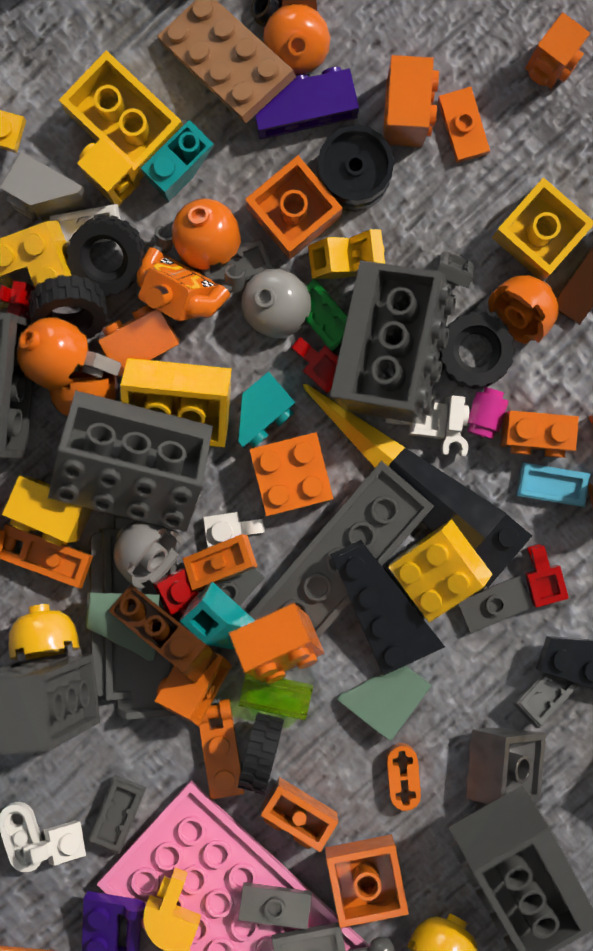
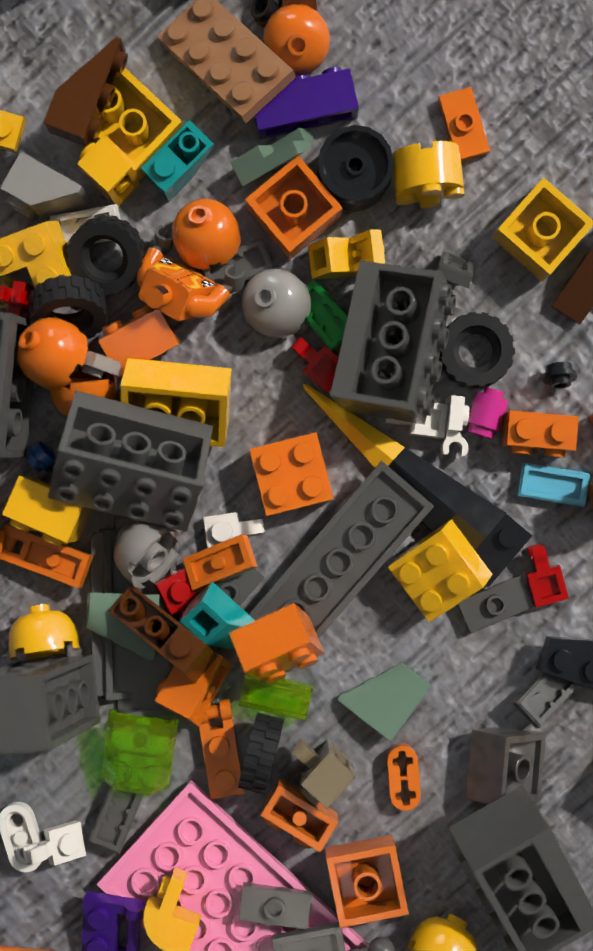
(41, 457): none -> blue plate
(82, 97): none -> reddish brown slope
(138, 753): none -> clear neon green slope
(262, 407): teal slope -> none
(268, 157): none -> sand green slope
(324, 772): none -> dark tan brick
(385, 614): black wing -> none
(408, 100): orange brick -> none
(428, 174): none -> yellow brick
(525, 307): orange cylinder -> none
(557, 52): orange brick -> none
(559, 375): none -> black plate

